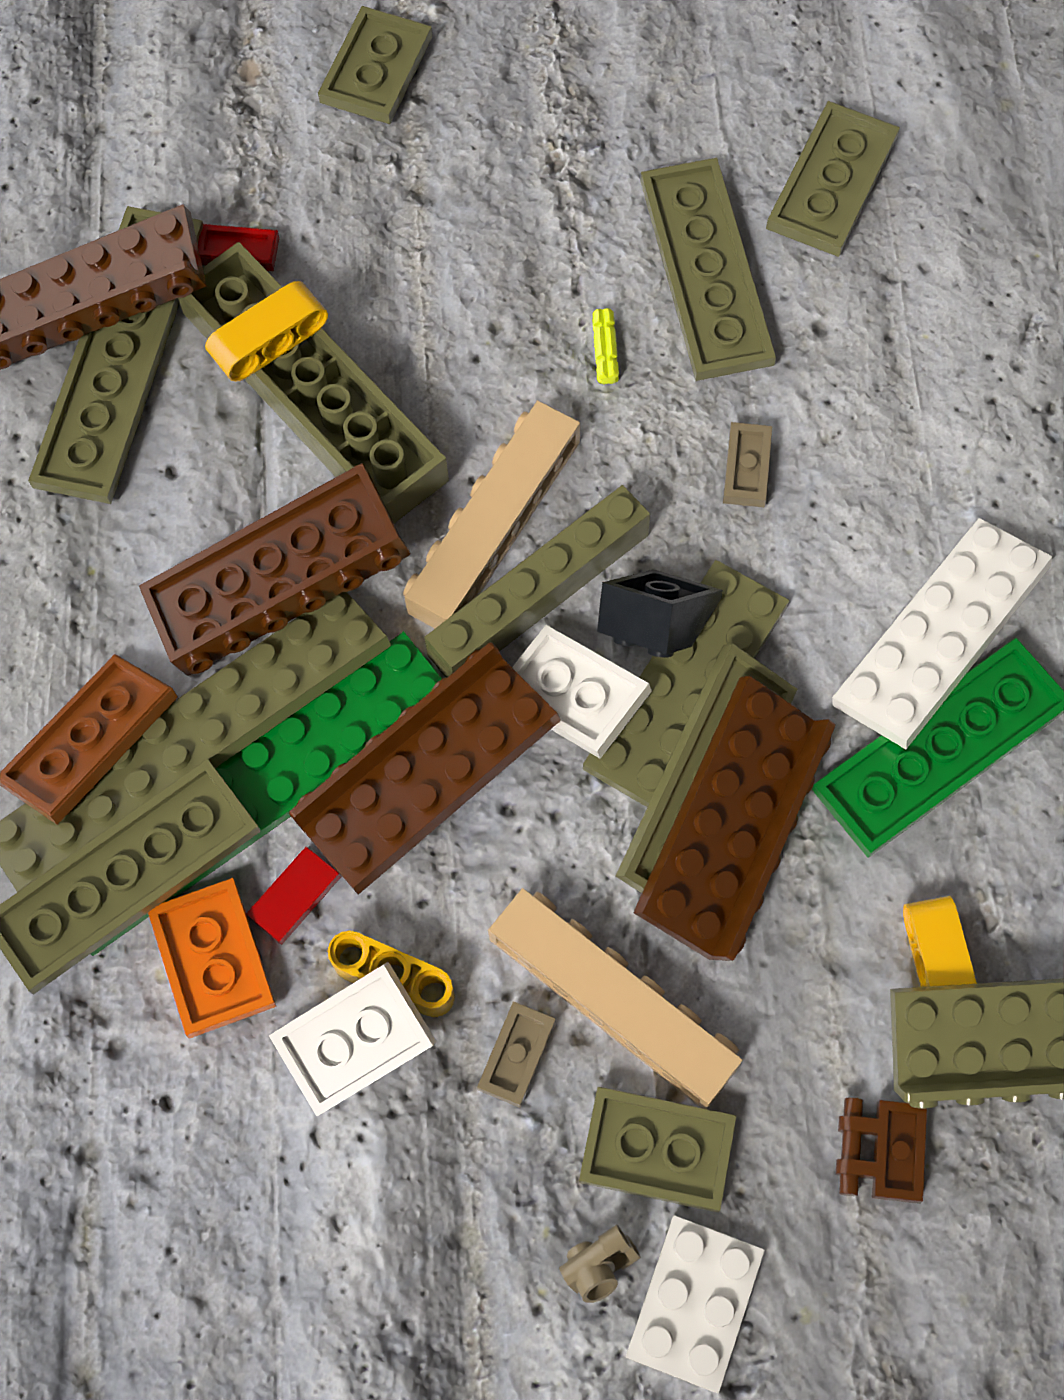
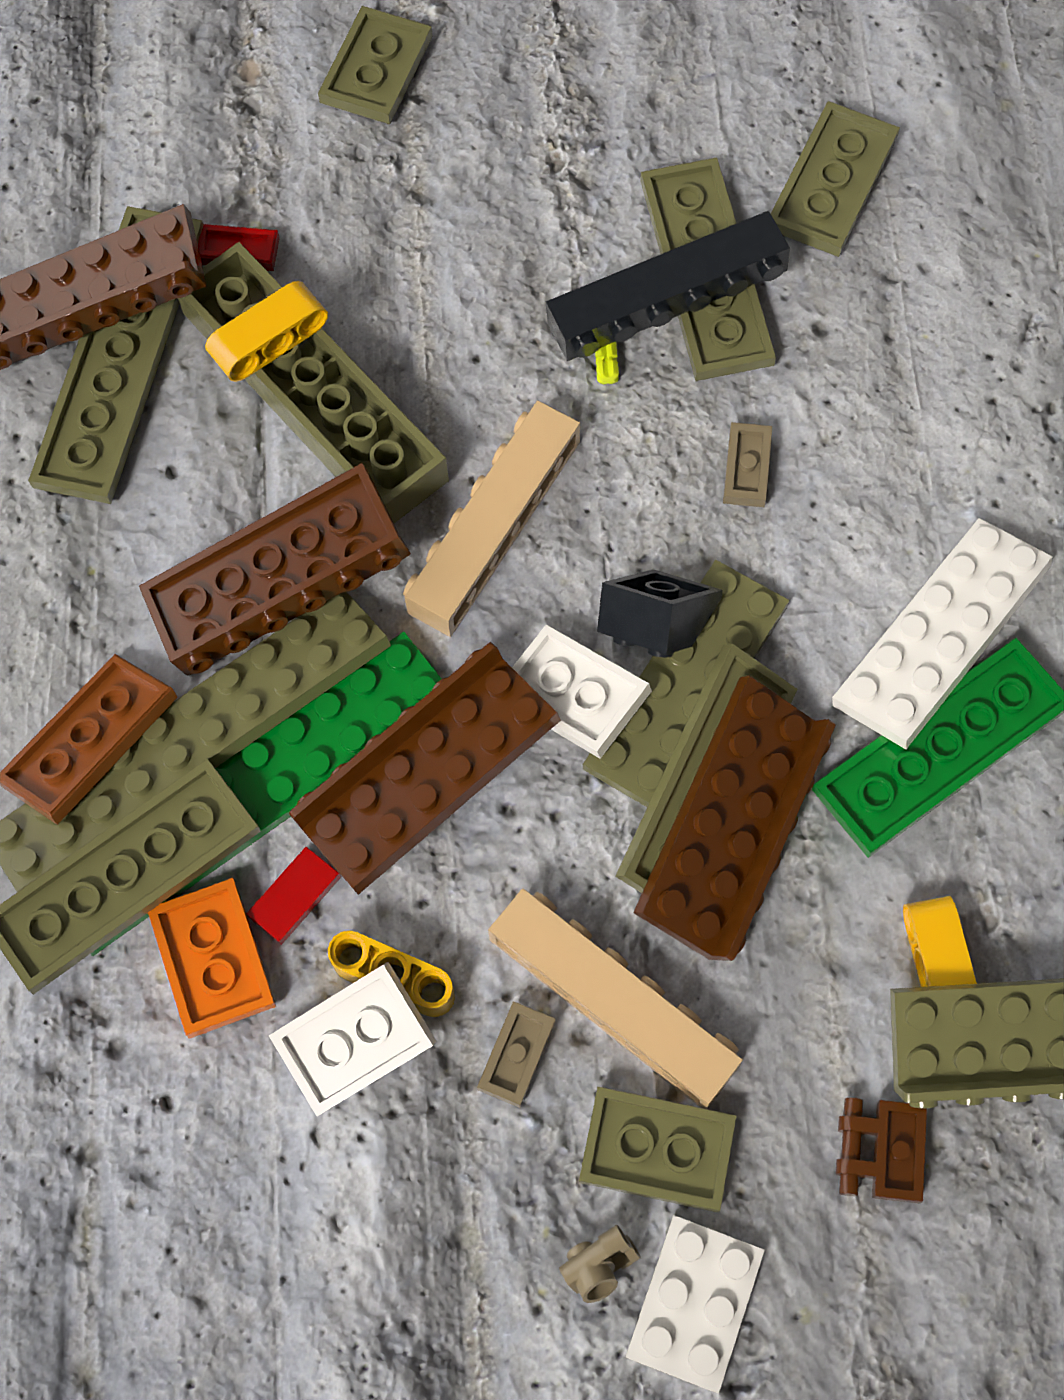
(541, 581): olive brick -> none
(668, 286): none -> black brick

